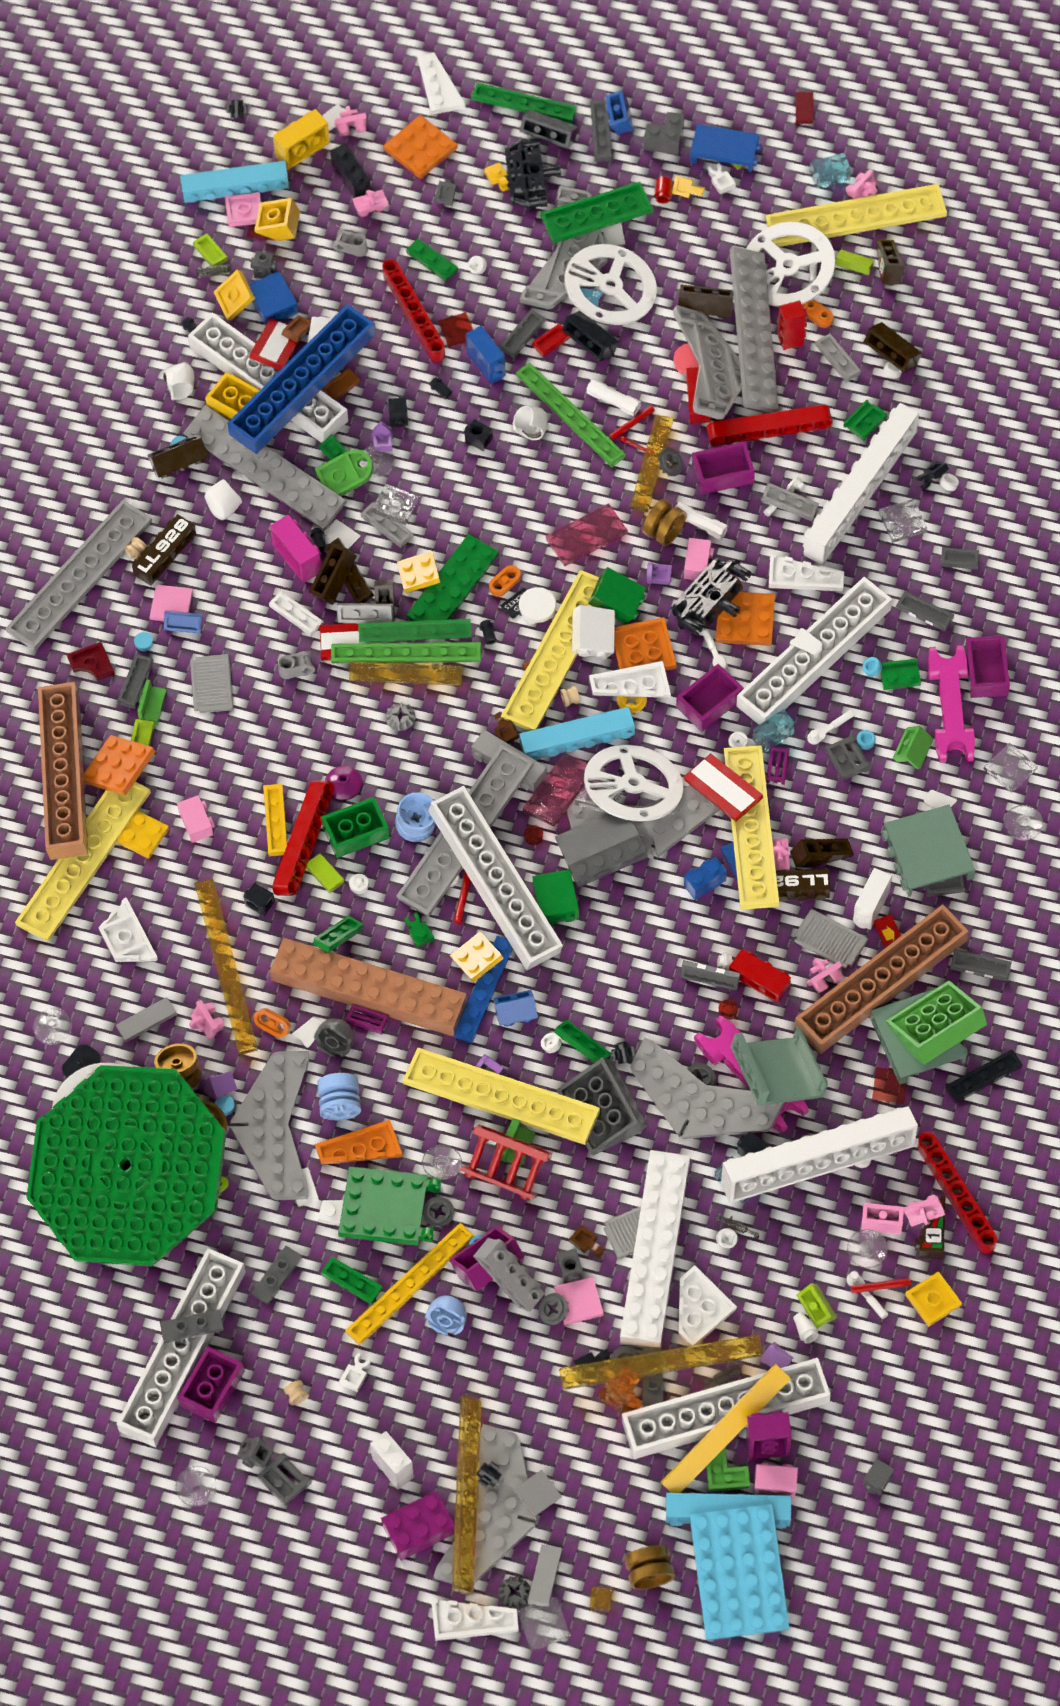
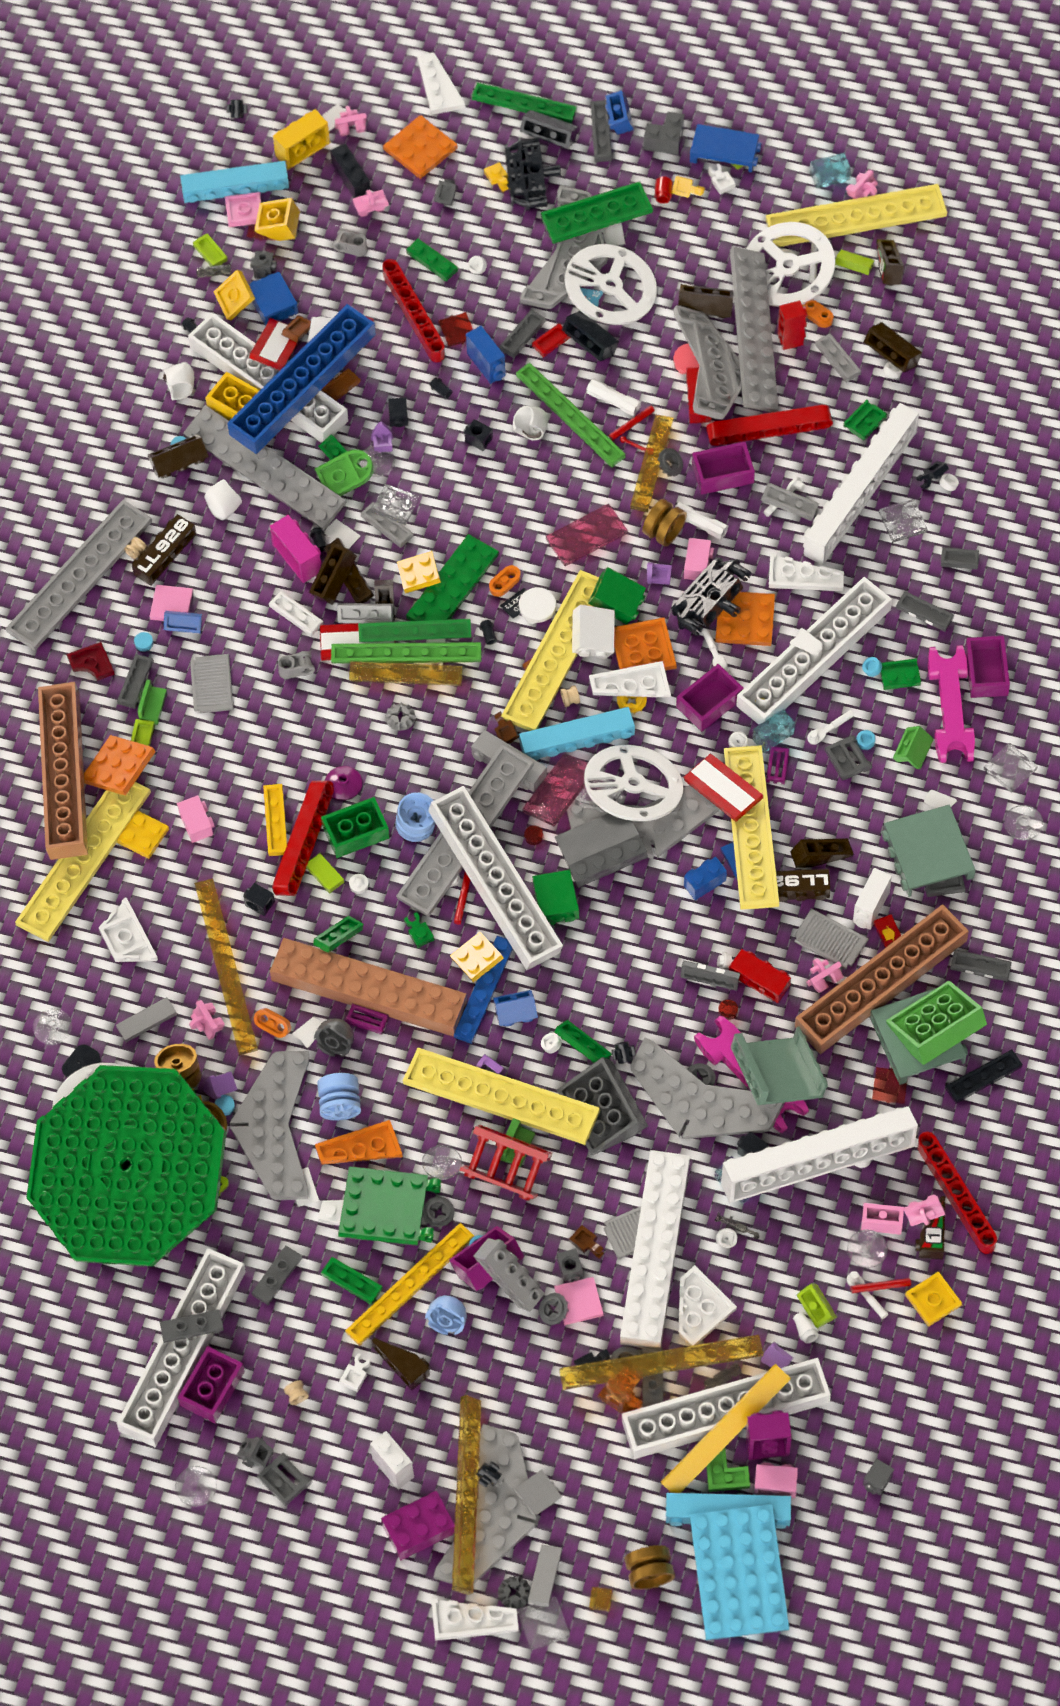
(404, 1363): none -> dark brown slope
(781, 854): bright pink hips -> none
(804, 108): dark red tile -> none

